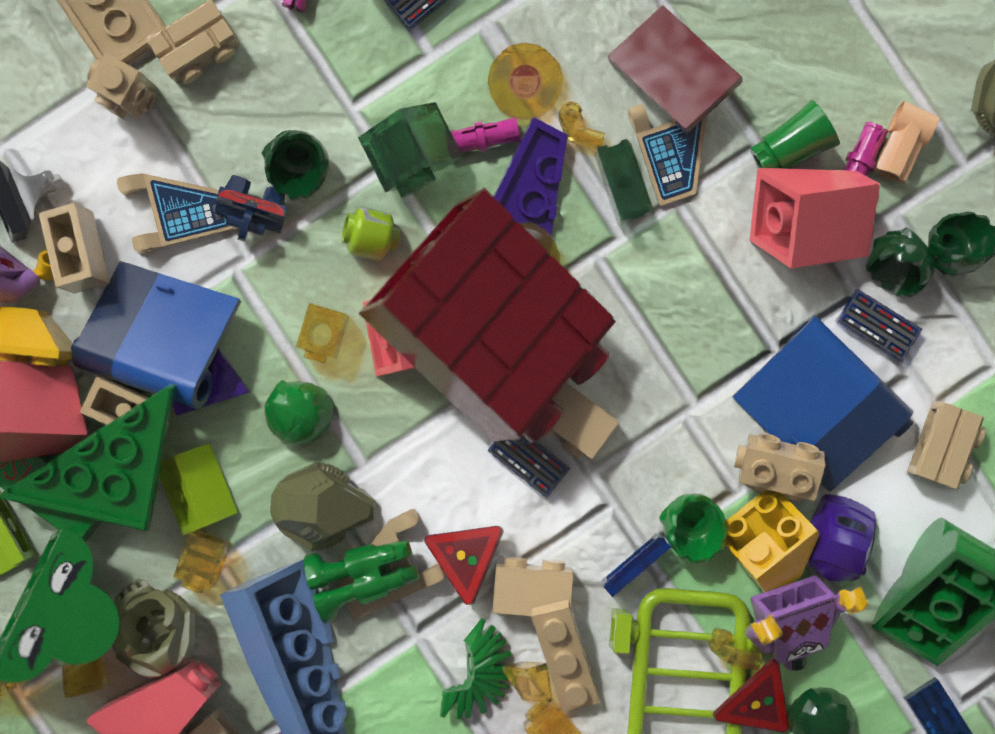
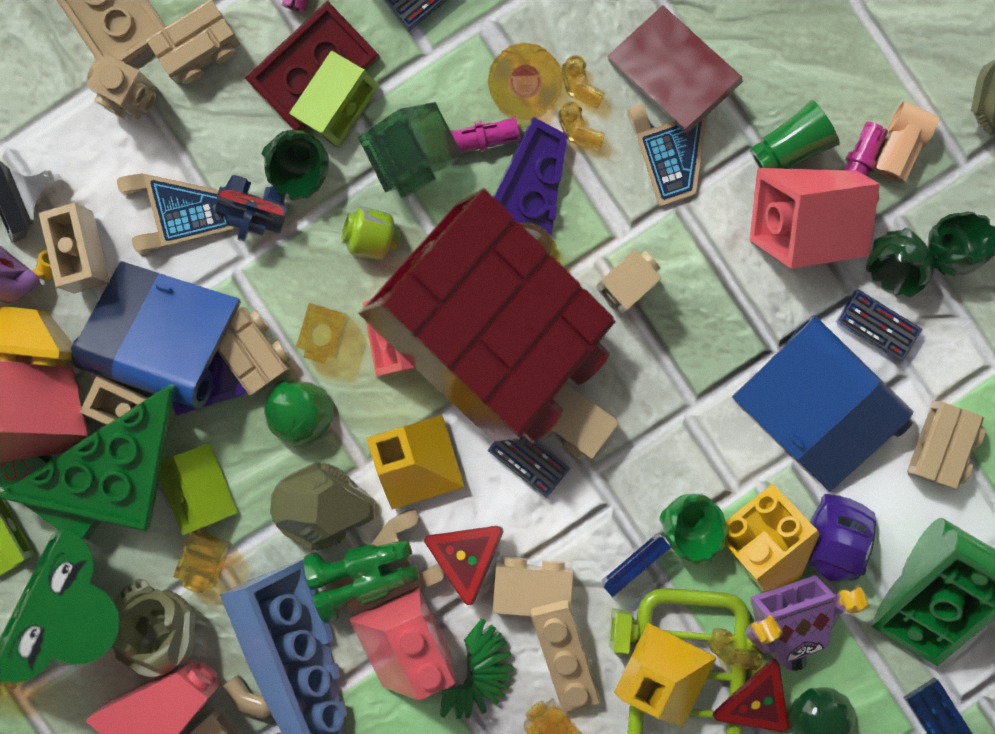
(84, 678): clear yellow slope -> none
(244, 700): none -> tan arm
(251, 353): none -> tan brick
(297, 59): none -> dark red tile
(335, 98): none -> lime panel
(406, 646): none -> coral slope
(415, 462): none -> yellow slope
(530, 680): clear yellow slope -> none
(577, 84): none -> clear yellow arm
(623, 182): clear green hinge -> none
(630, 280): none -> tan brick
(664, 676): none -> yellow slope
(780, 466): tan brick -> none

